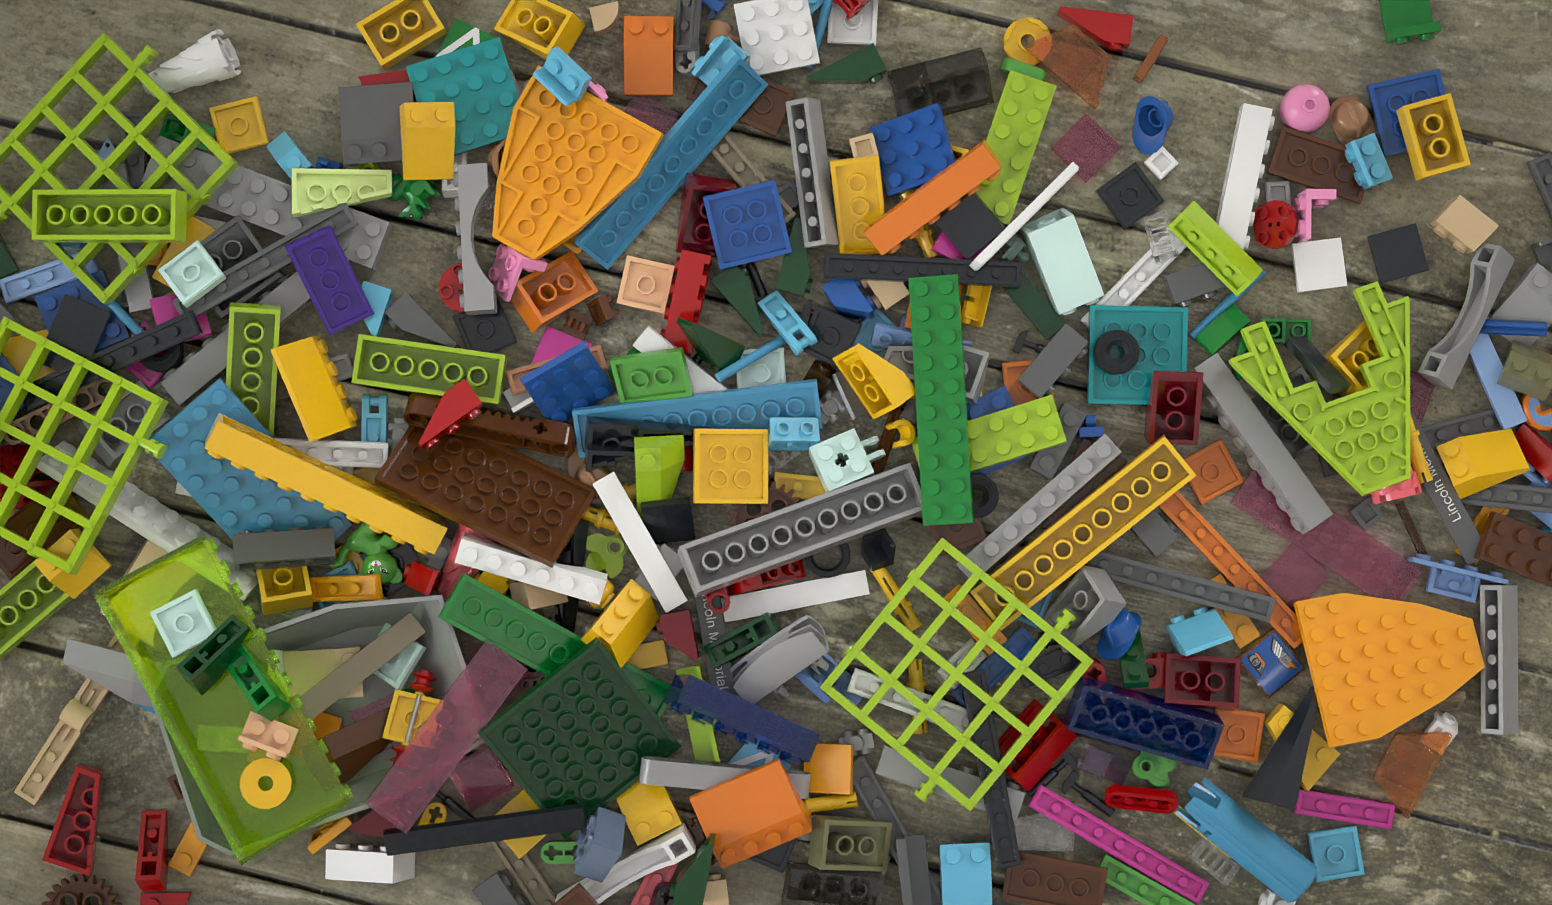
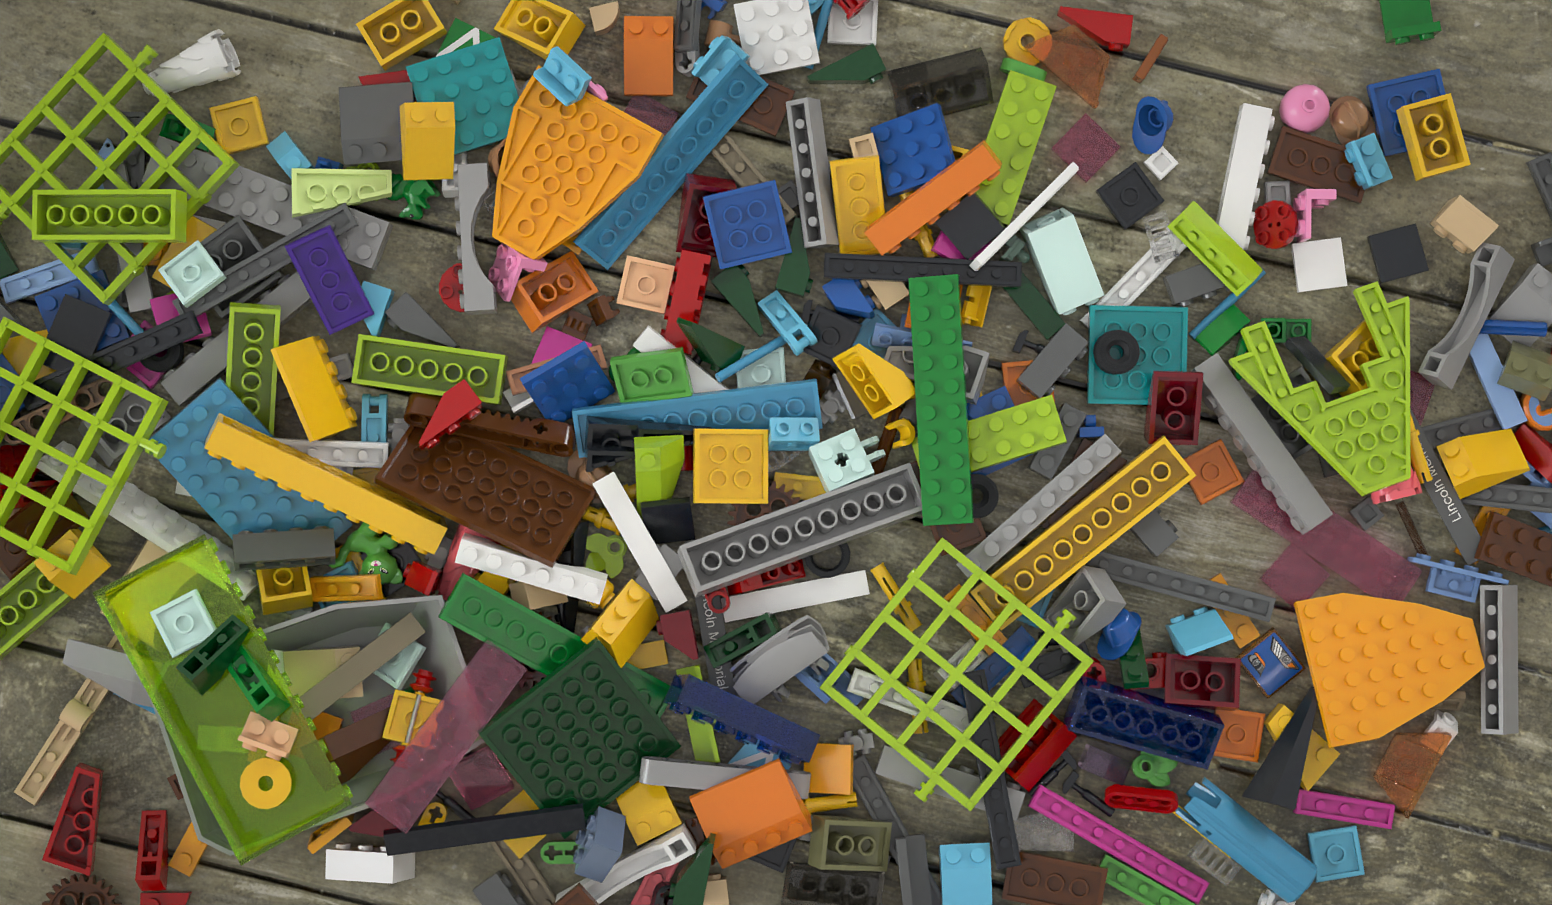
(485, 331): black tile -> none
(756, 279): black piece -> none
(878, 549): black panel -> none
(1229, 562): orange plate -> none

